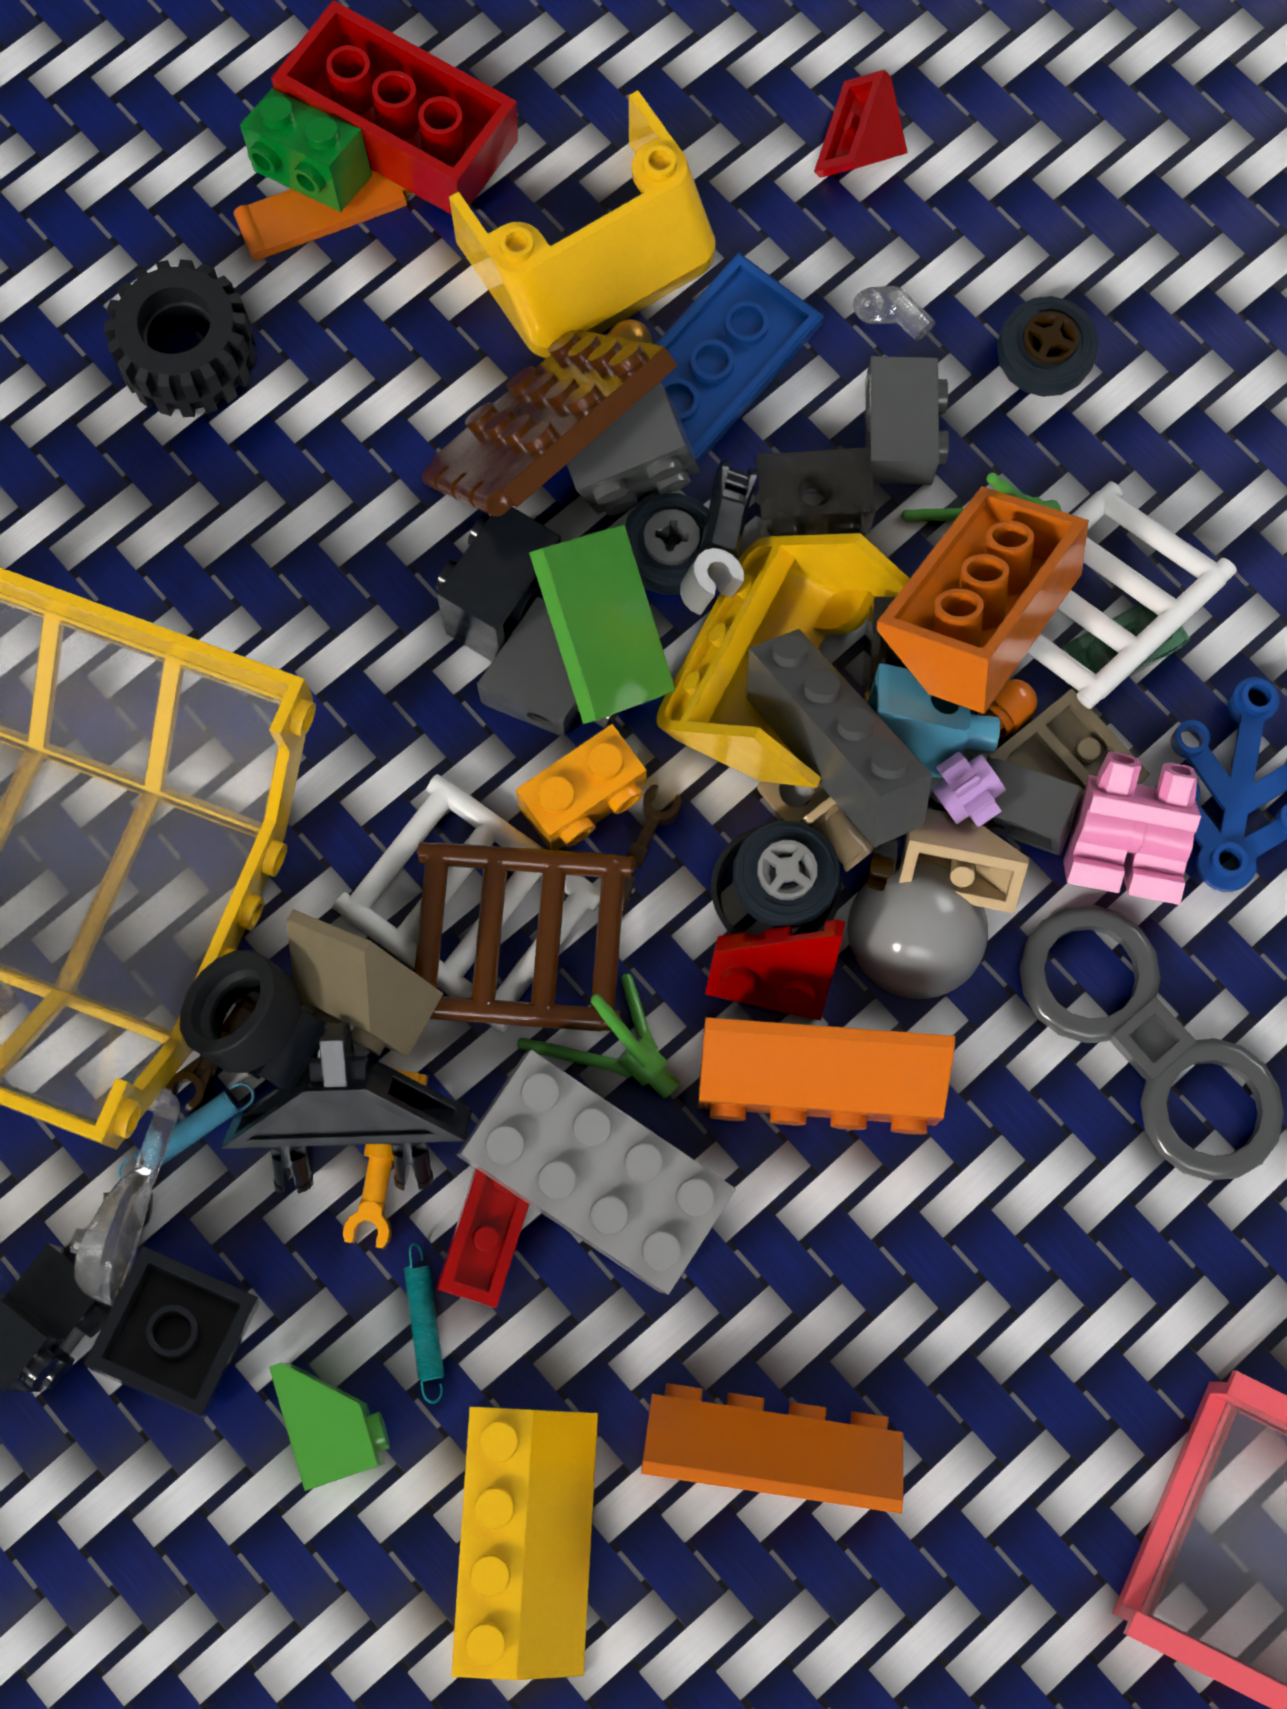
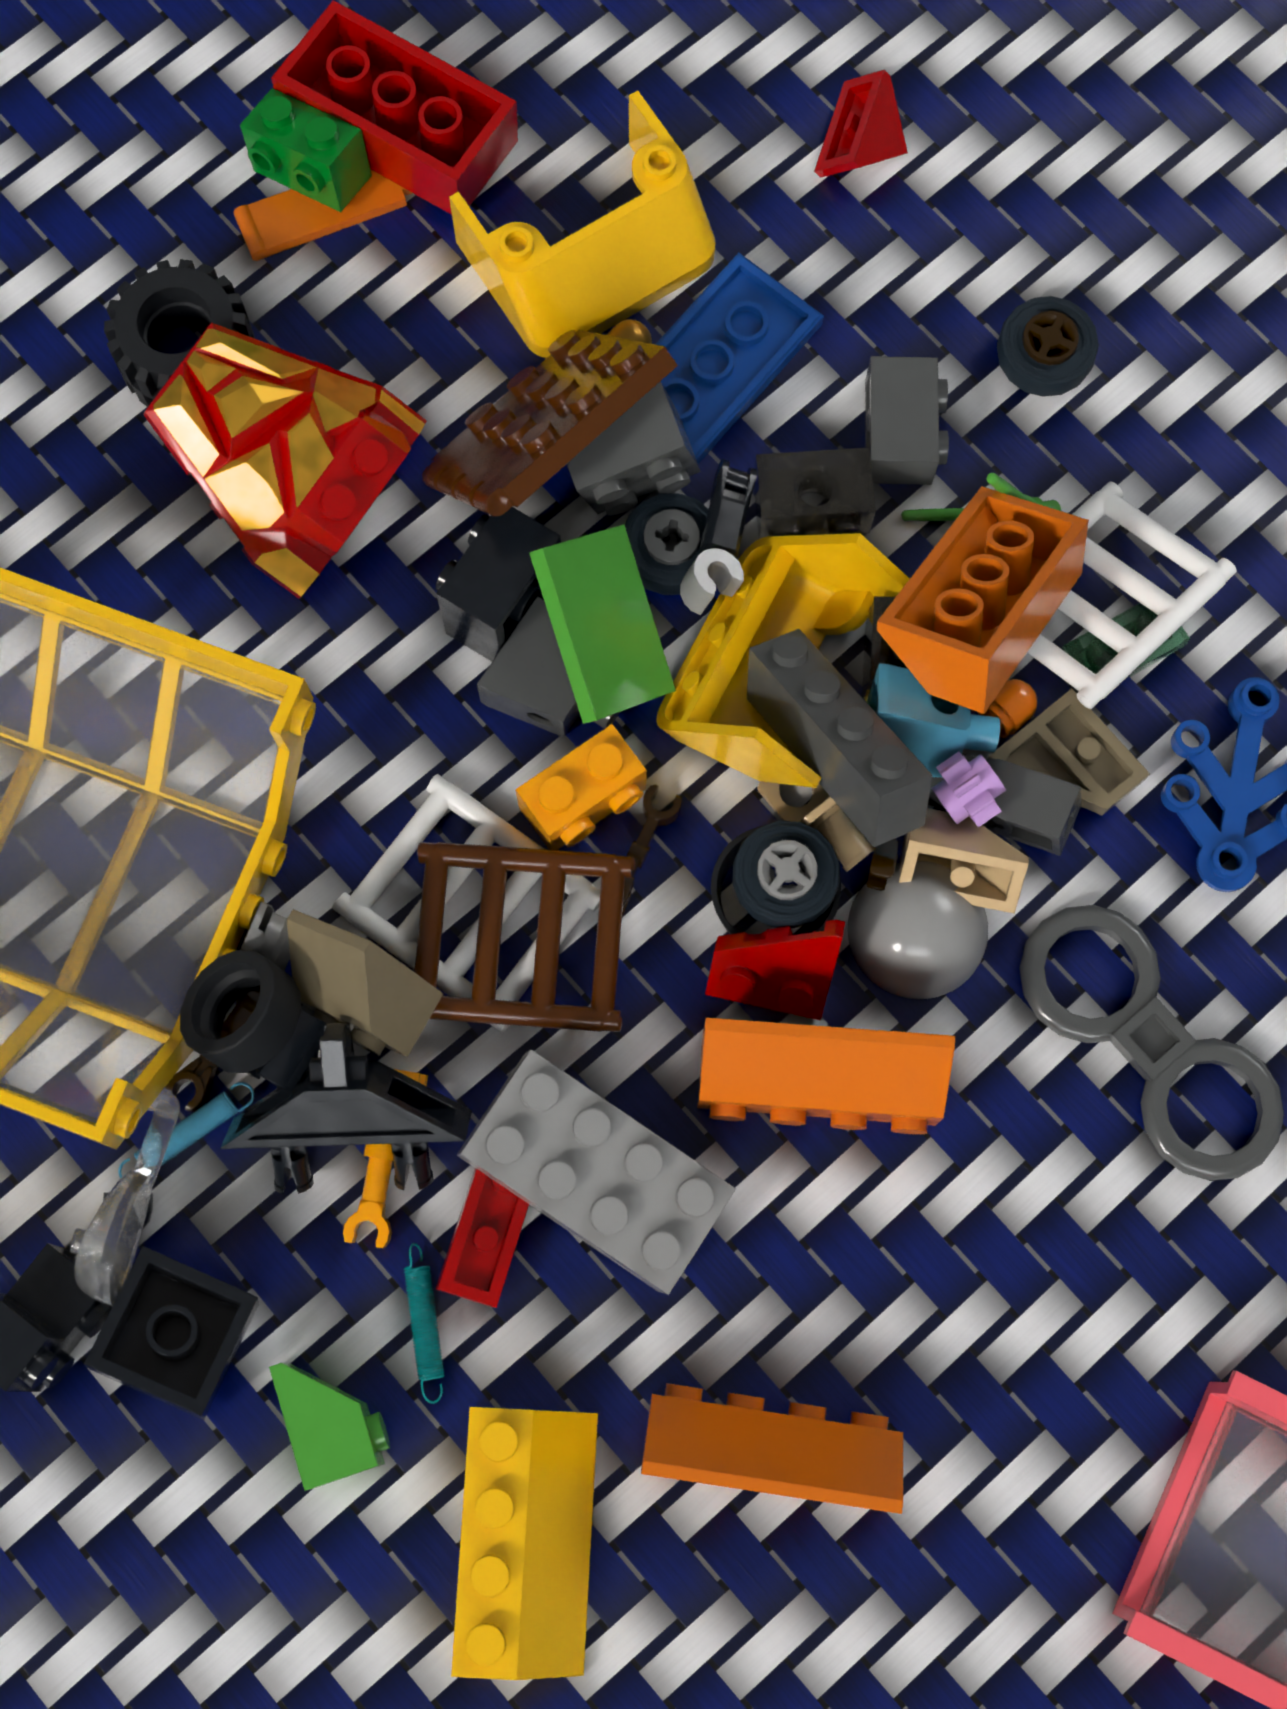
(268, 936): none -> light grey wheel
(281, 447): none -> wedge
(639, 1059): bright green plant -> none
(893, 306): clear arm -> none
(1135, 820): bright pink hips -> none

